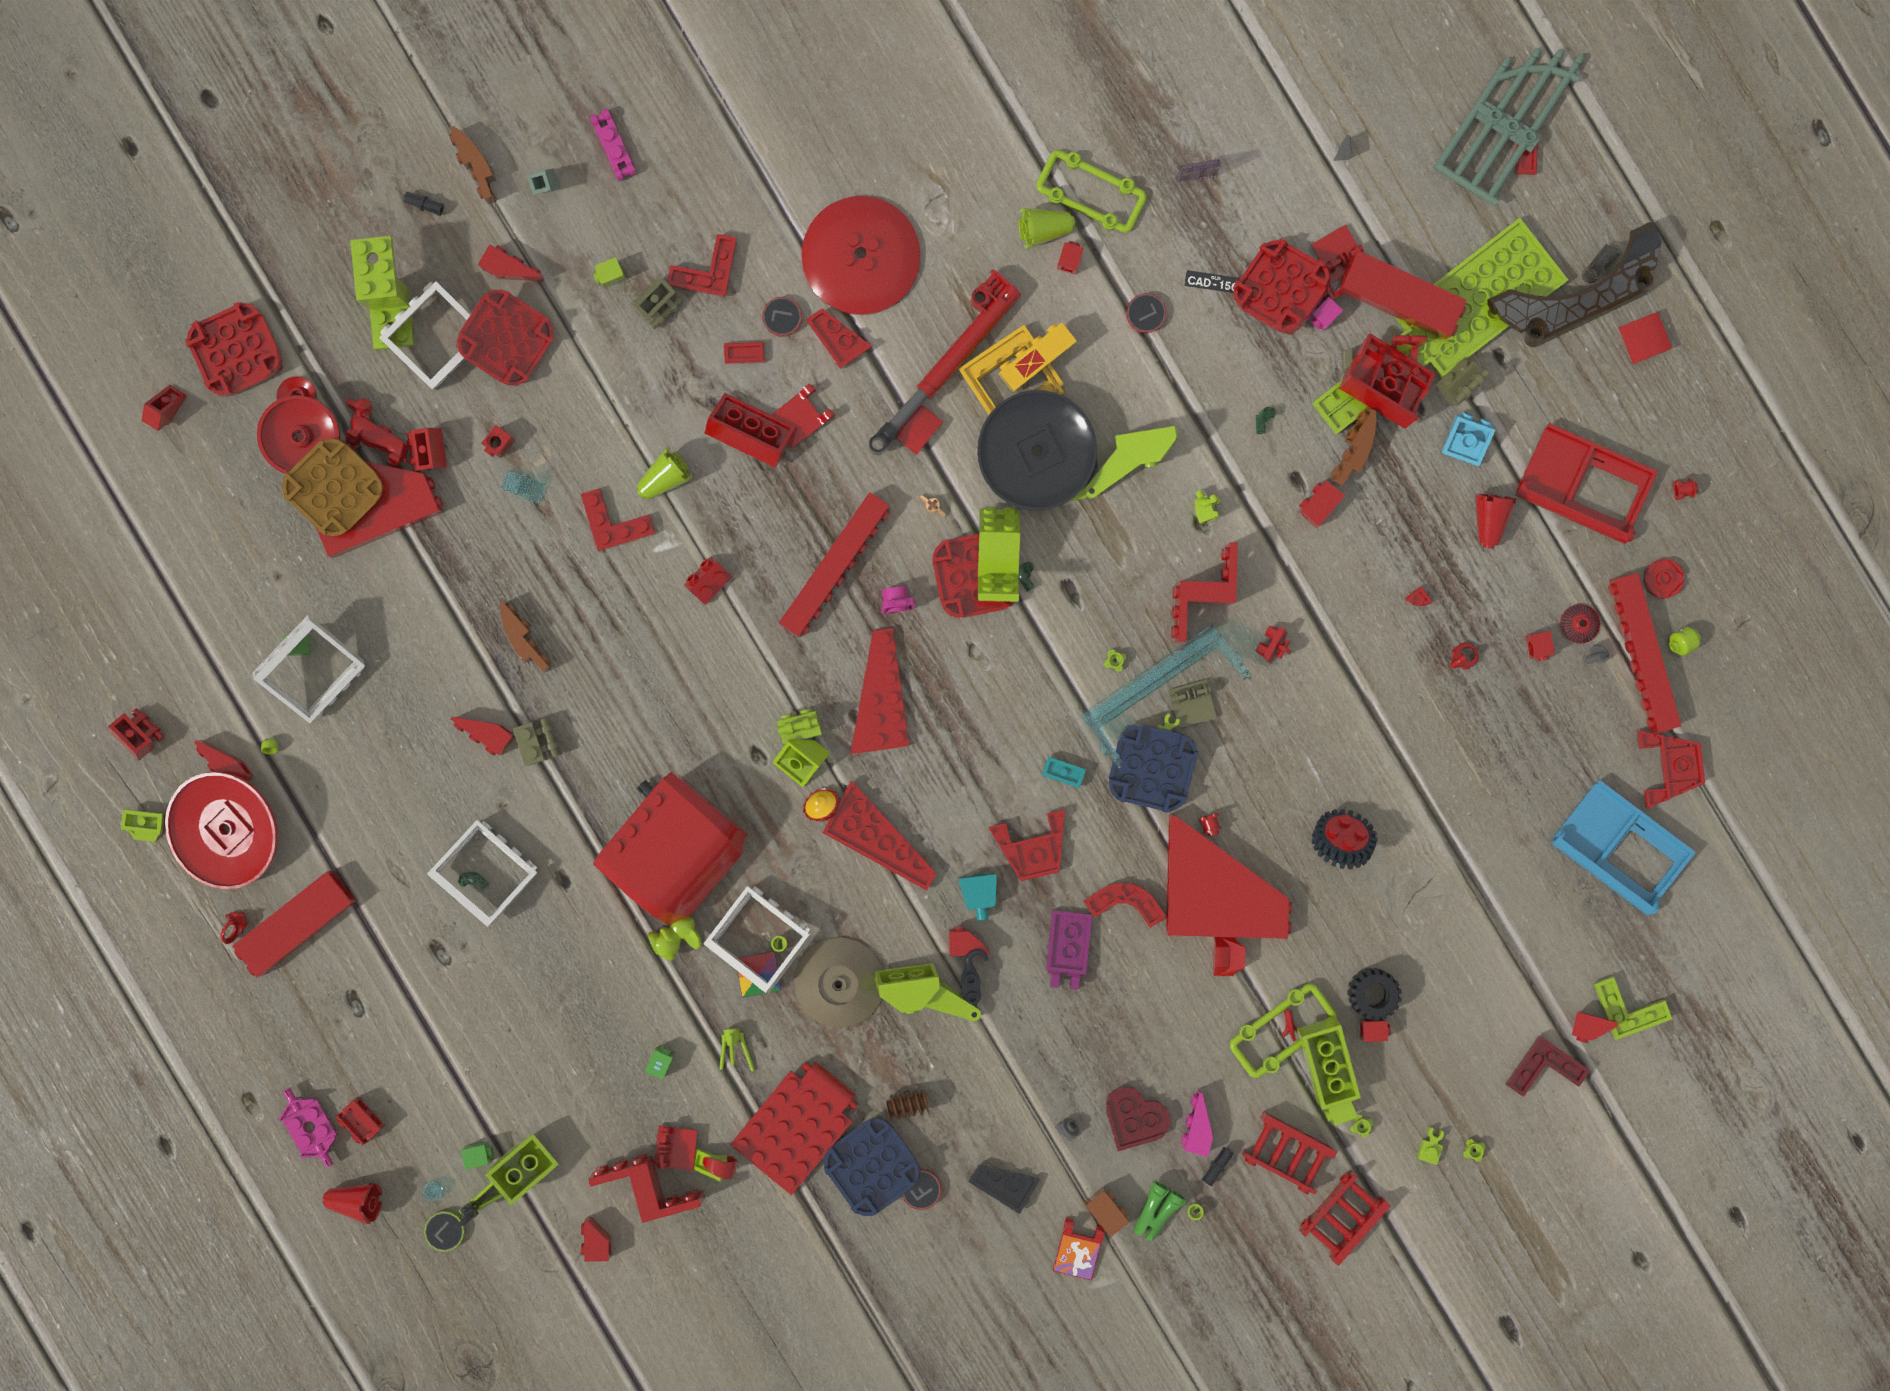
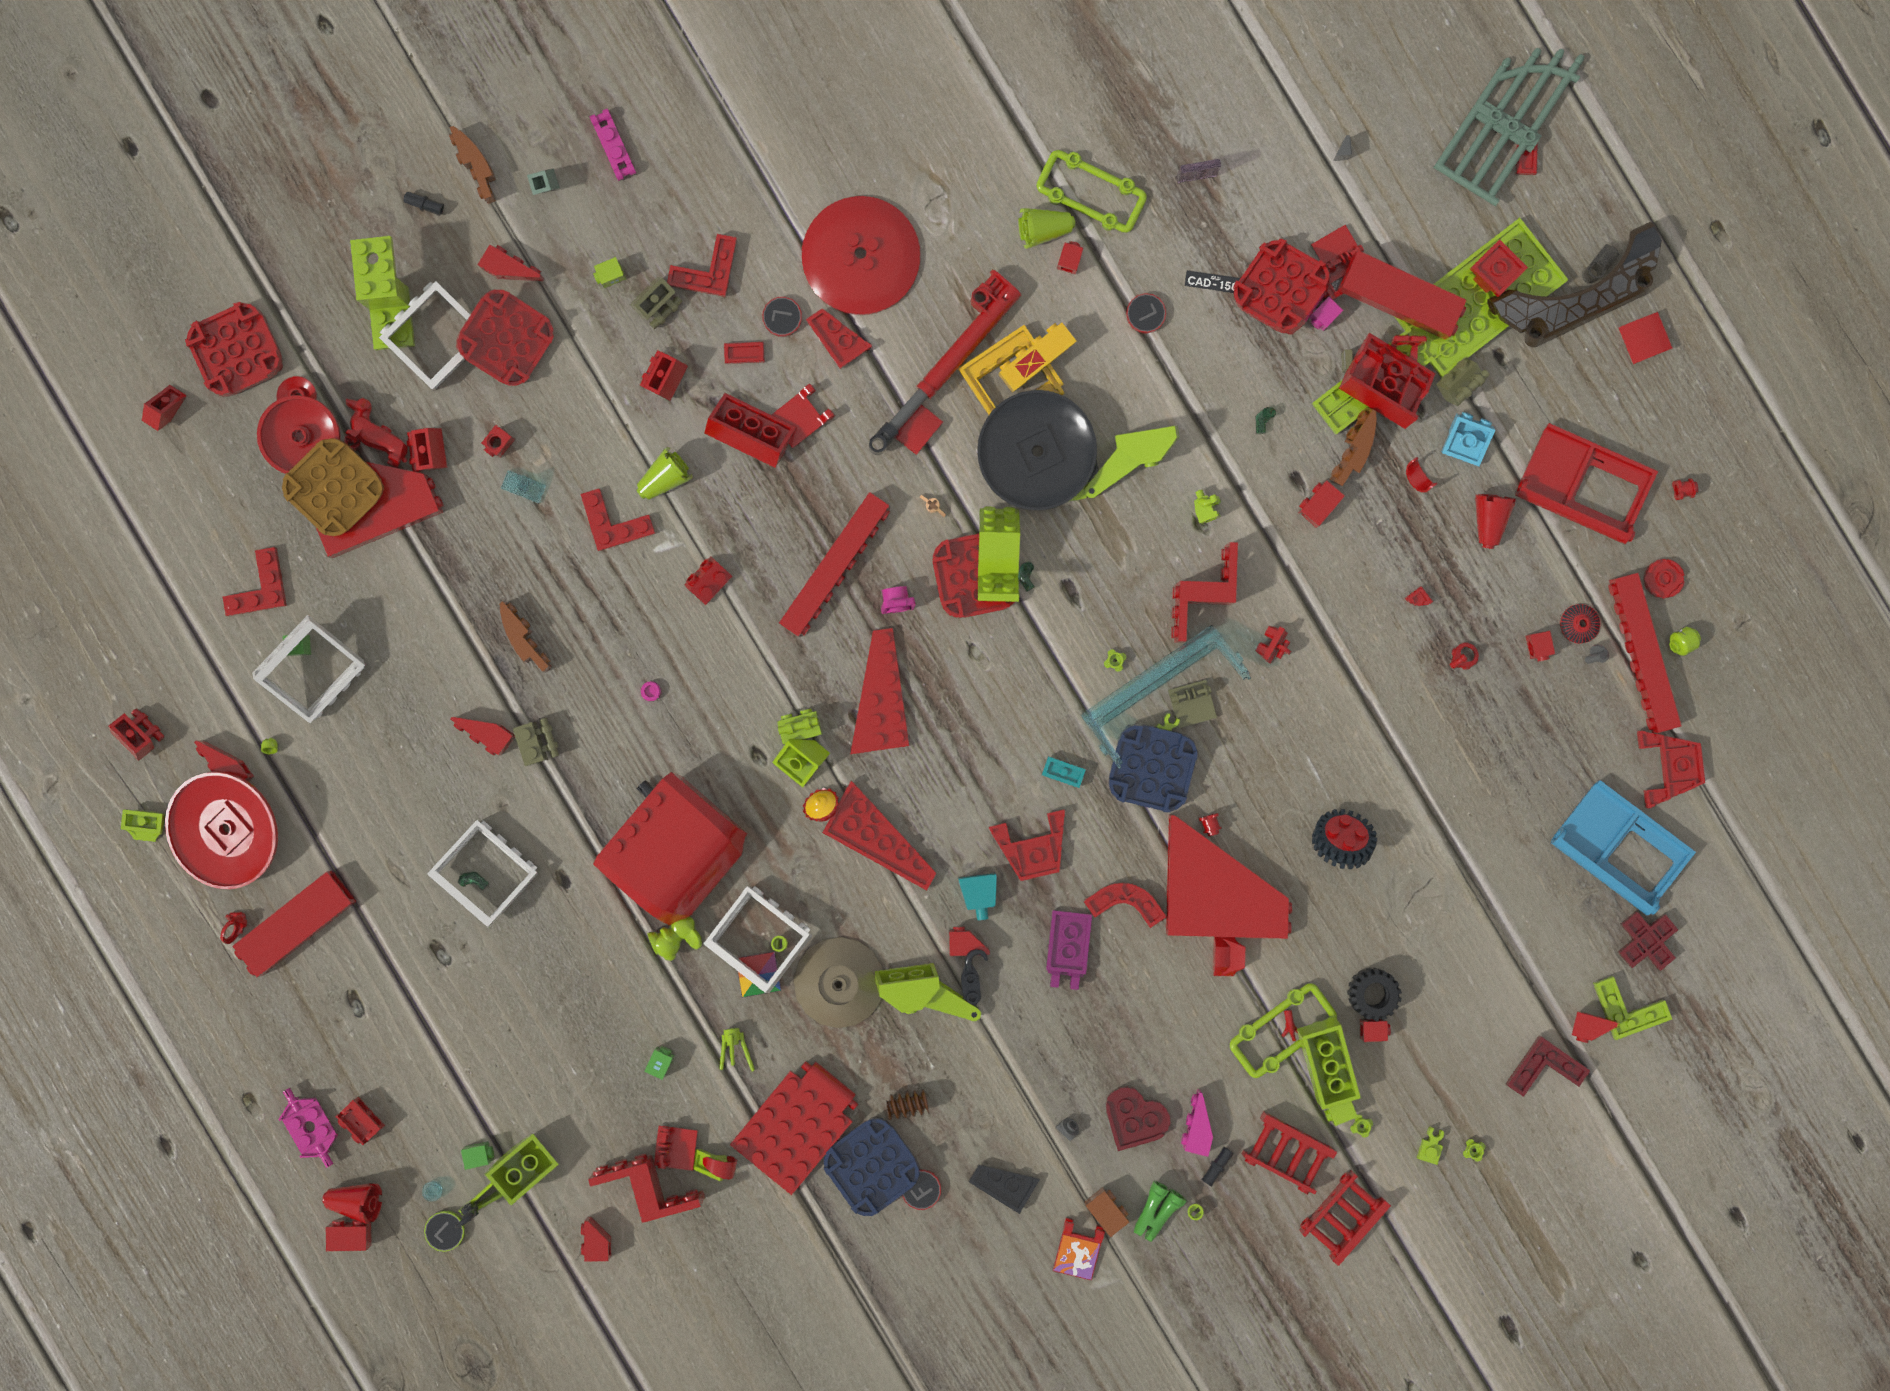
(271, 592): none -> red plate
(348, 1236): none -> red brick
(650, 691): none -> dark pink tile
(663, 375): none -> red brick
(1417, 477): none -> red helmet
(1497, 269): none -> red panel
(1648, 940): none -> dark red plate

